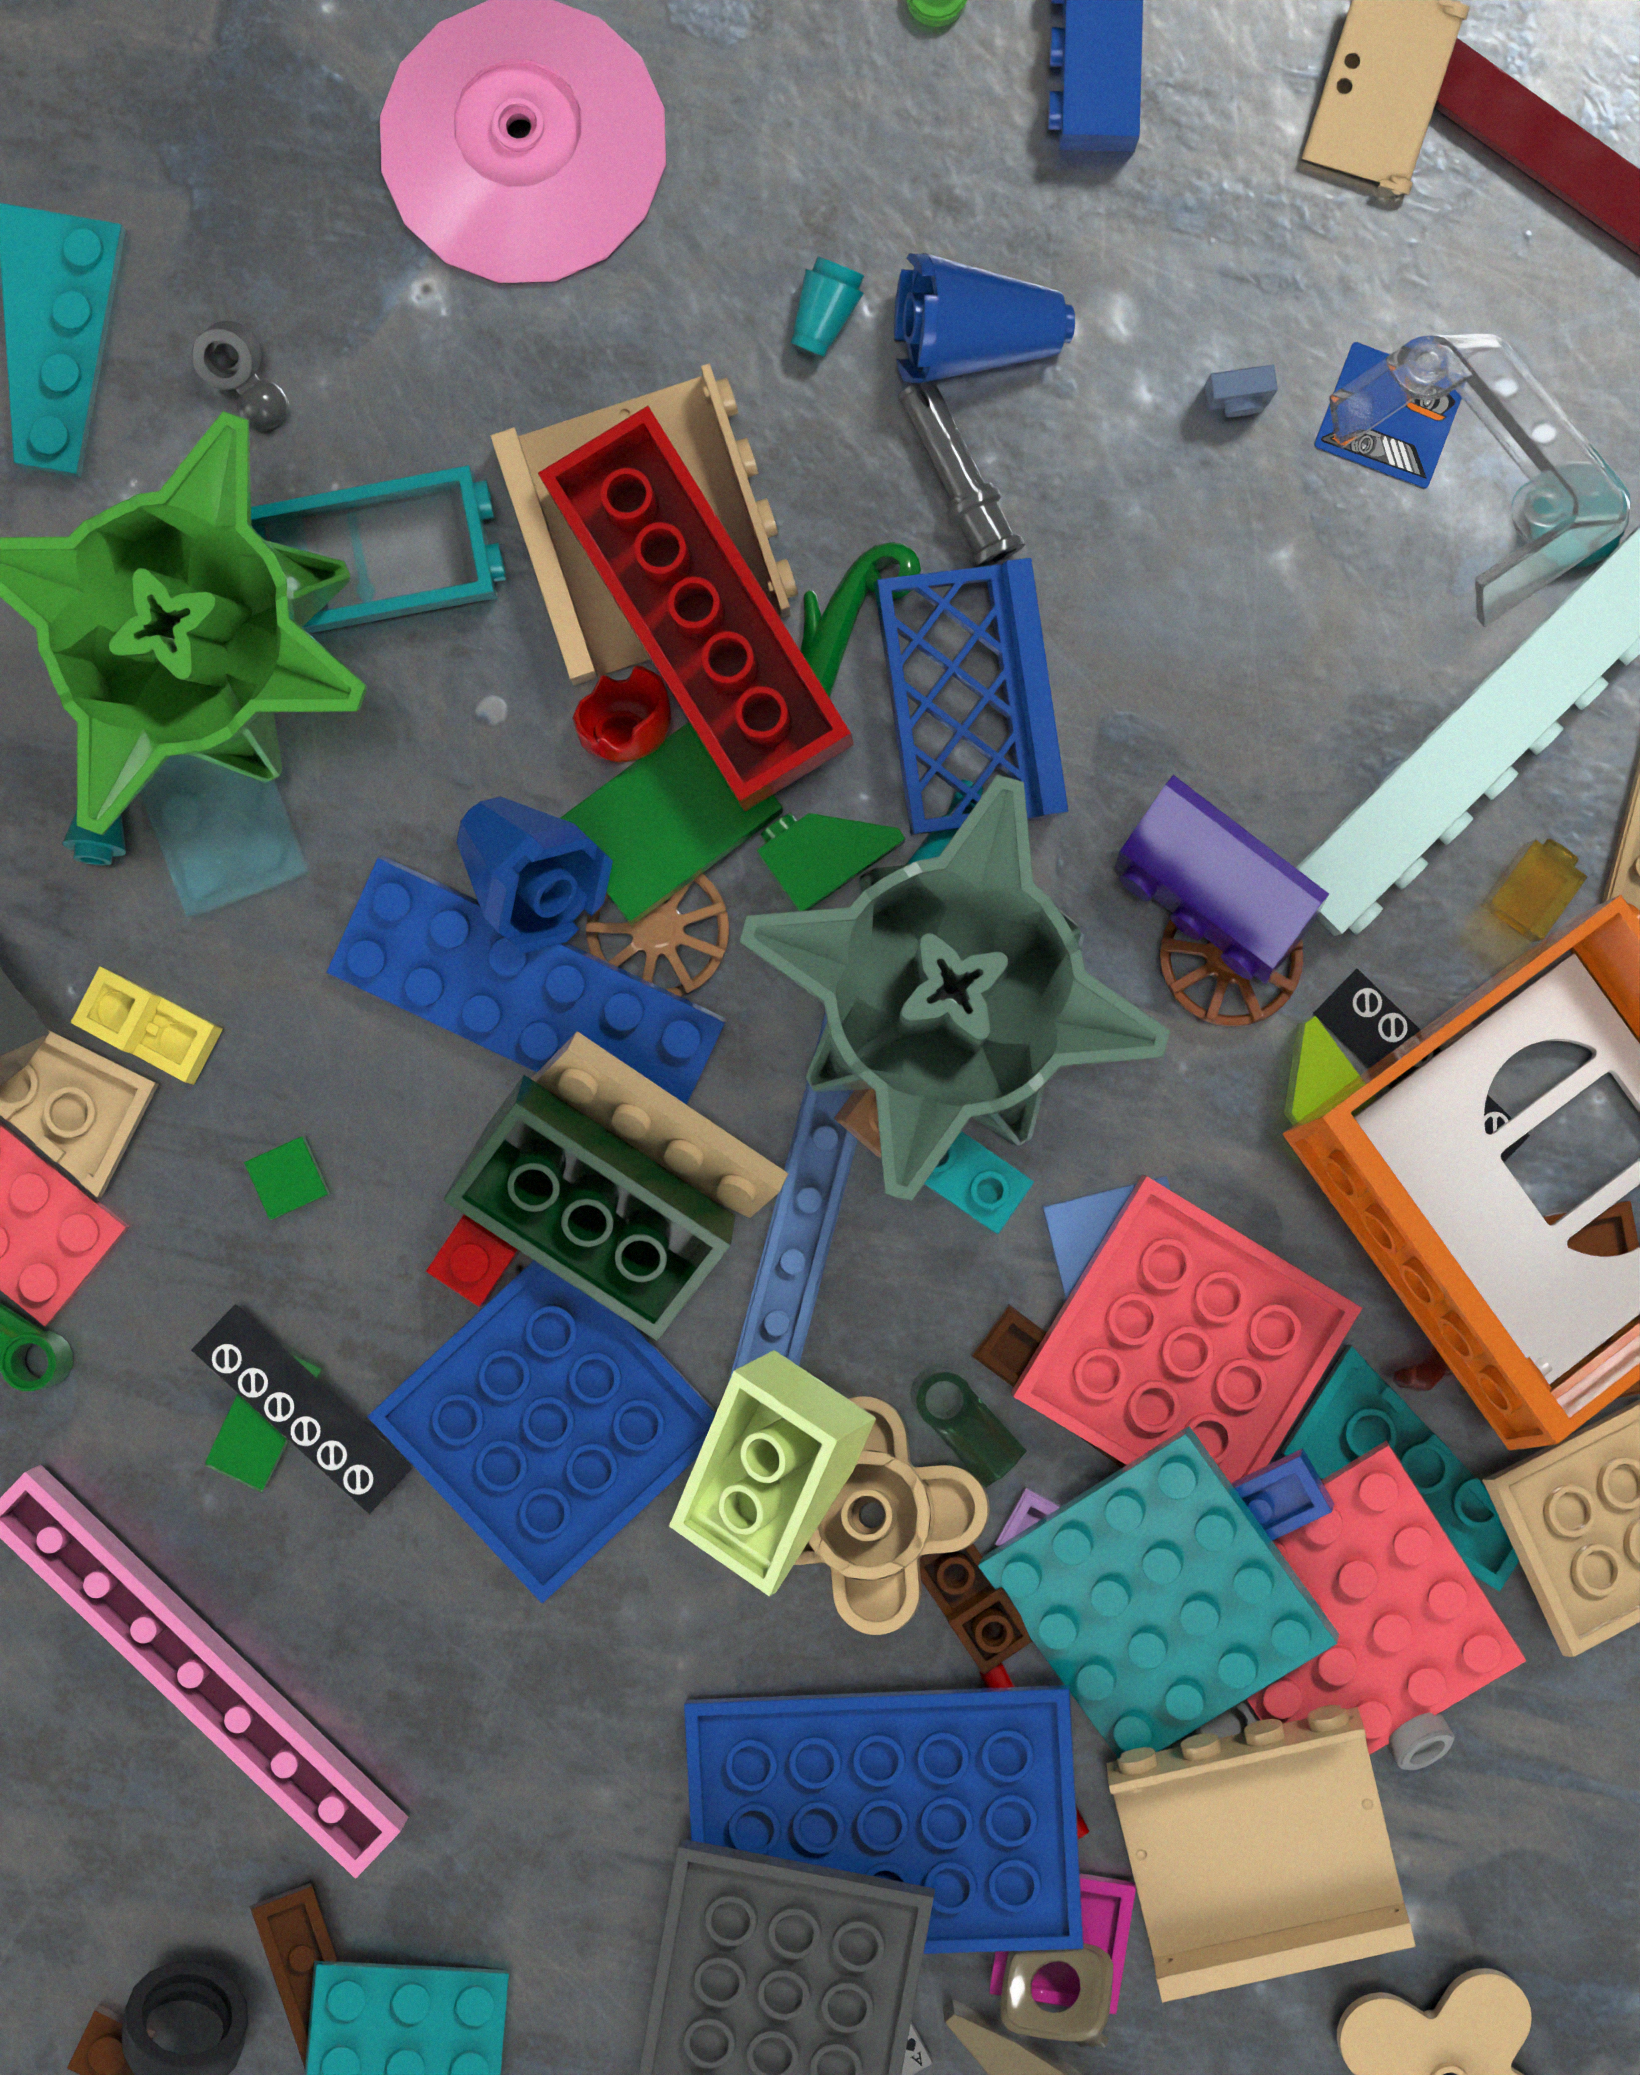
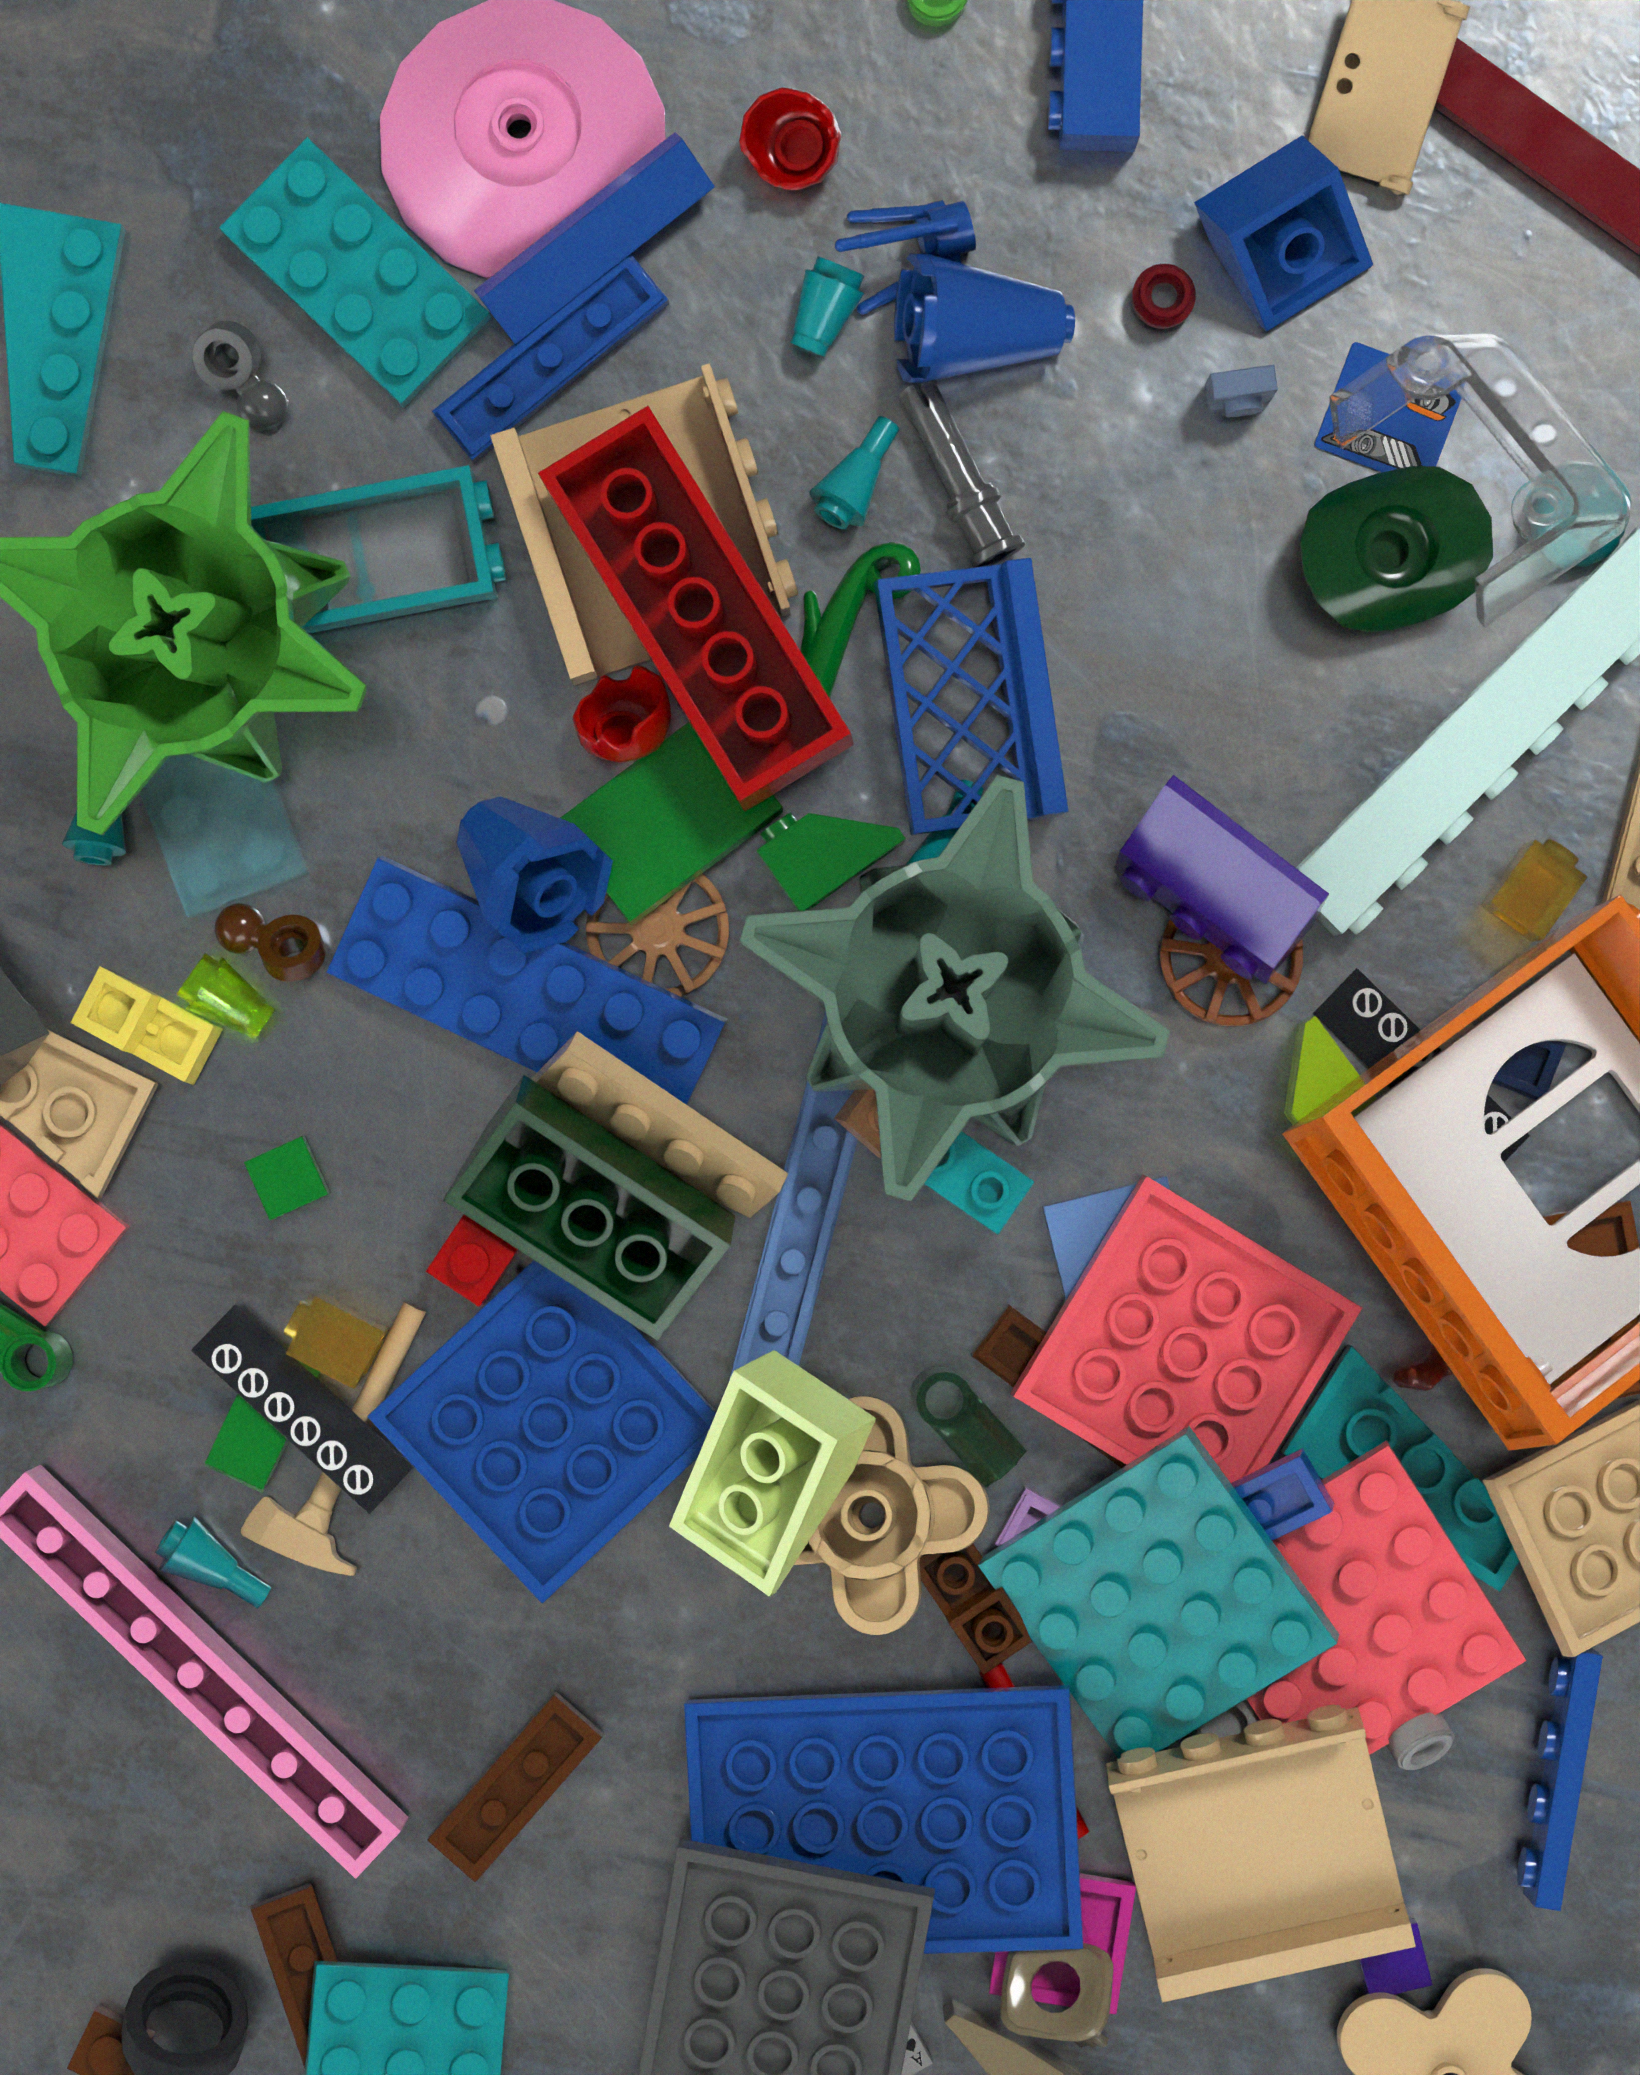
(199, 1557): none -> teal cone
(225, 997): none -> clear neon green cone
(243, 929): none -> reddish brown plate
(306, 1535): none -> tan piece
(335, 1339): none -> clear yellow brick
(355, 272): none -> teal plate
(515, 1786): none -> reddish brown plate
(550, 357): none -> blue tile
(595, 238): none -> blue tile
(790, 138): none -> red hair
(847, 489): none -> teal cone
(938, 228): none -> blue plant
(1169, 277): none -> dark red plate
(1285, 231): none -> blue slope
(1396, 547): none -> dark green hat
(1397, 1970): none -> dark purple tile
(1531, 1069): none -> dark blue tile
(1556, 1801): none -> blue plate

